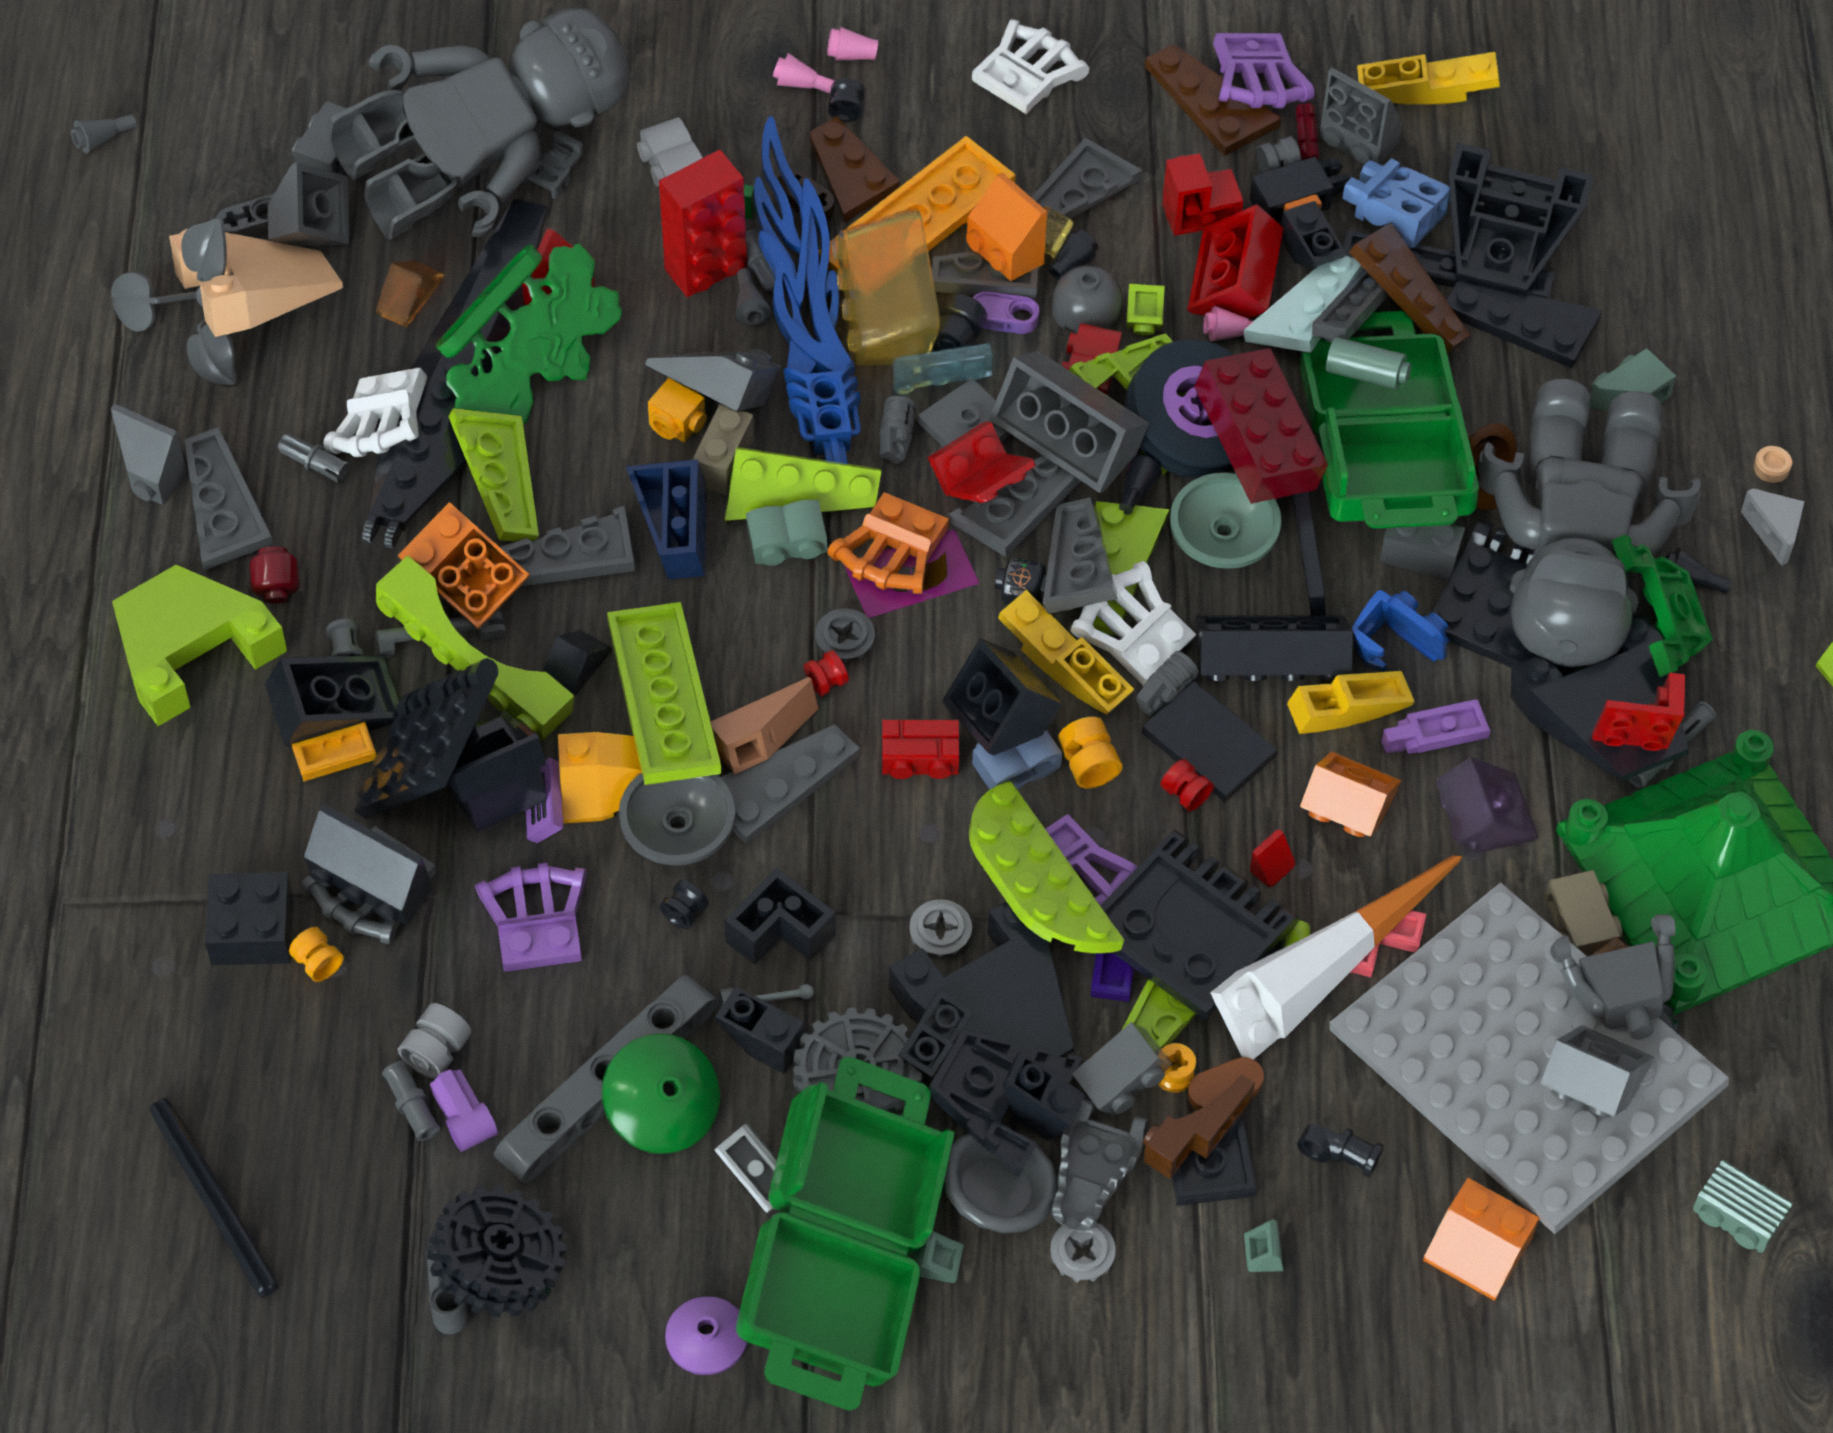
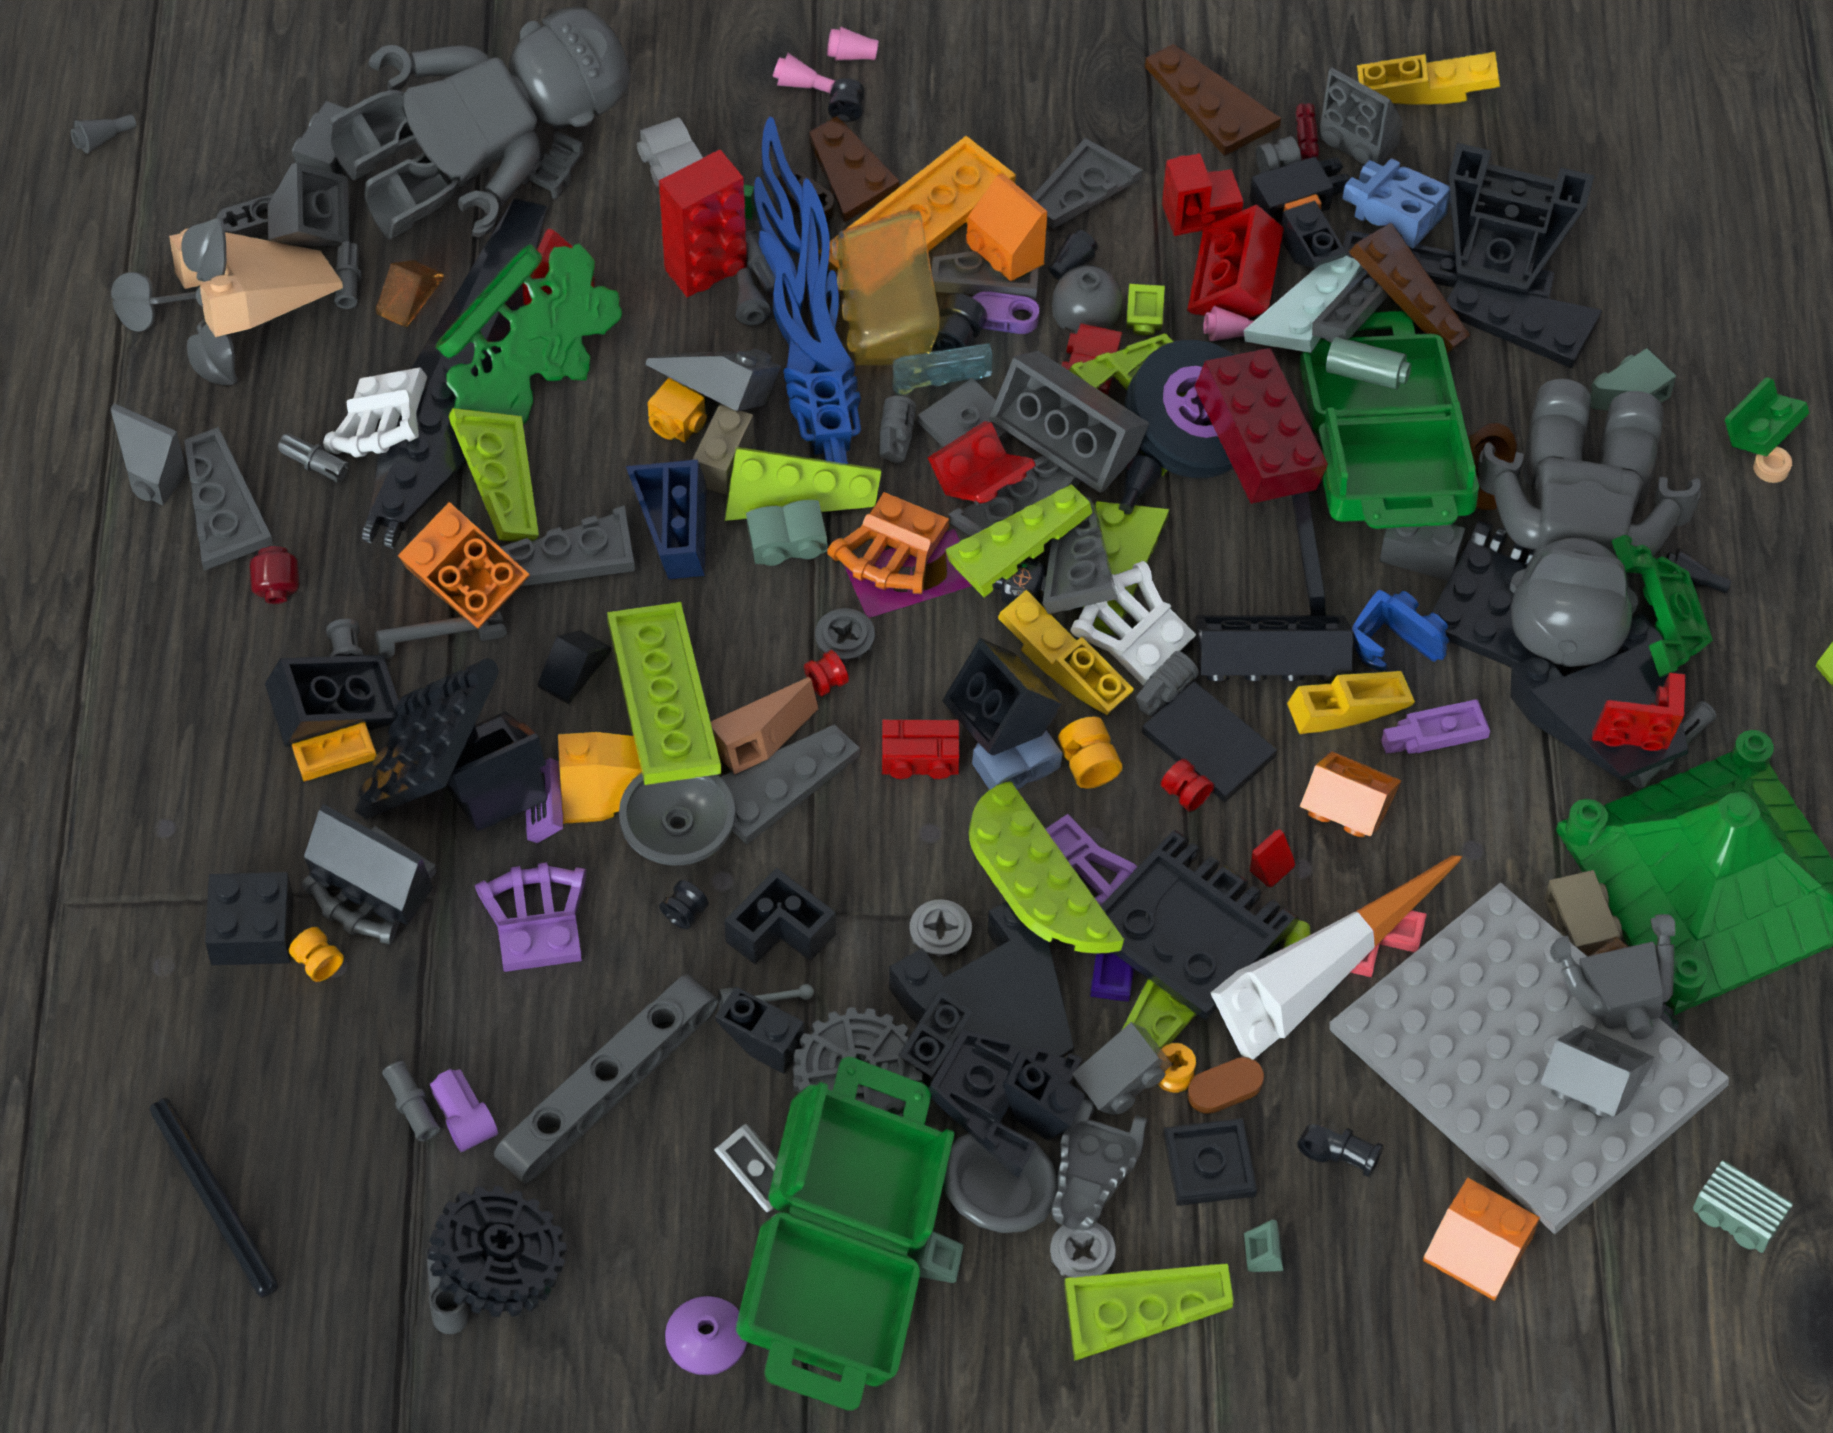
(180, 619): lime wedge -> none
(349, 273): none -> dark grey axle
(437, 1036): light grey wheel -> none
(528, 696): lime arch -> none
(636, 1098): green dish -> none
(1007, 543): none -> lime wing
(1019, 81): white plate -> none
(1057, 230): clear yellow slope -> none
(1134, 1305): none -> lime wing
(1200, 1131): reddish brown slope -> none
(1220, 505): sand green dish -> none
(1259, 54): medium lavender plate -> none
(1485, 806): clear purple slope -> none
(1764, 419): none -> green bracket
(1774, 520): light grey slope -> none

